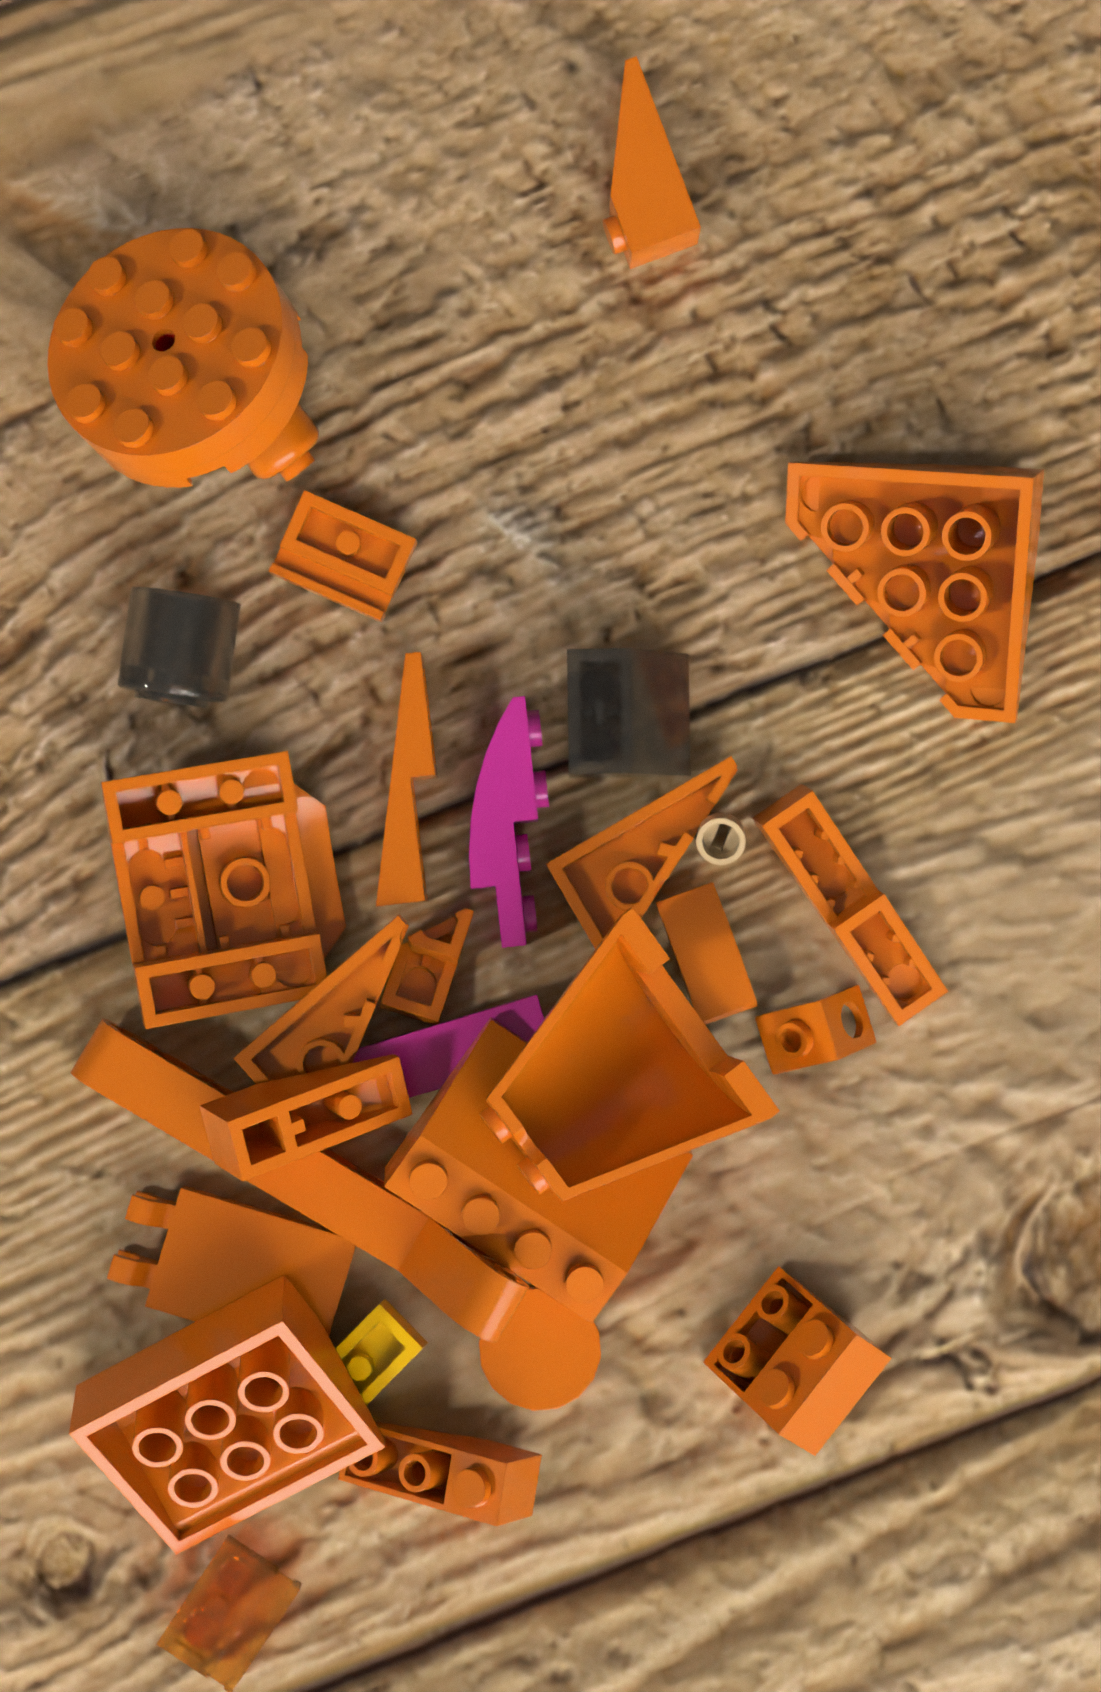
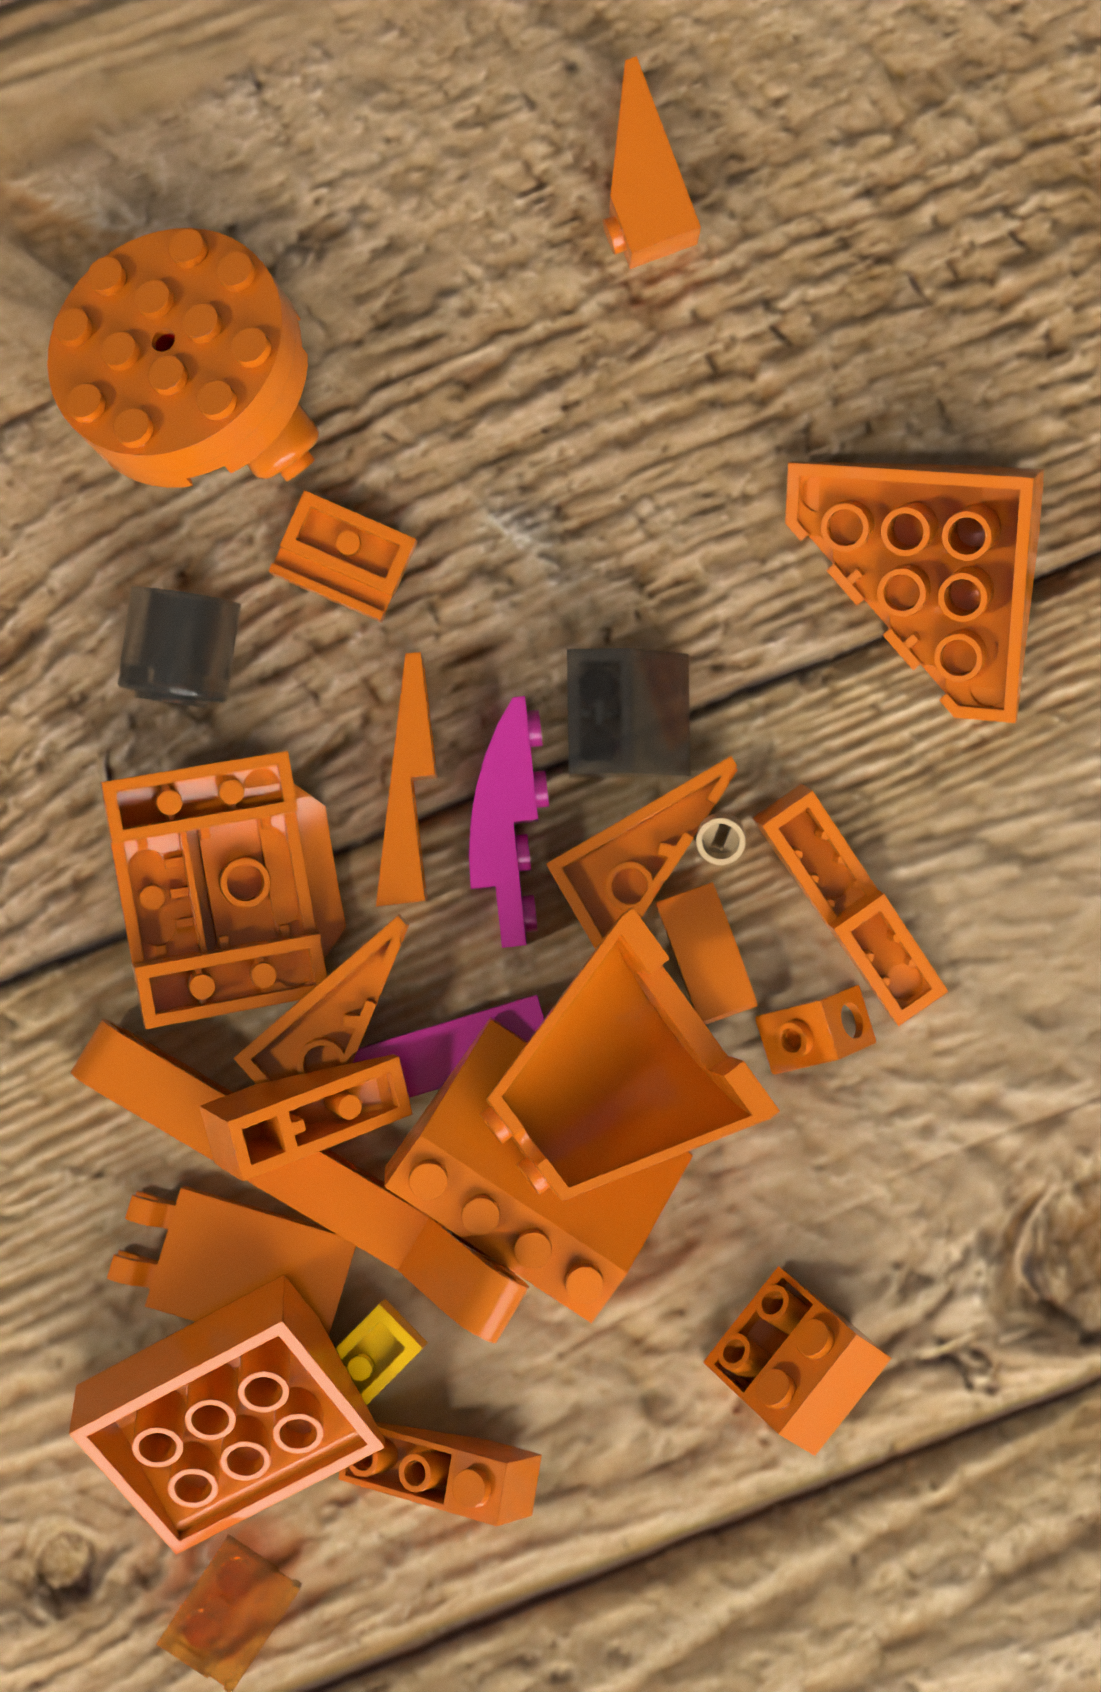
(426, 969): orange slope -> none
(542, 1355): orange tile -> none

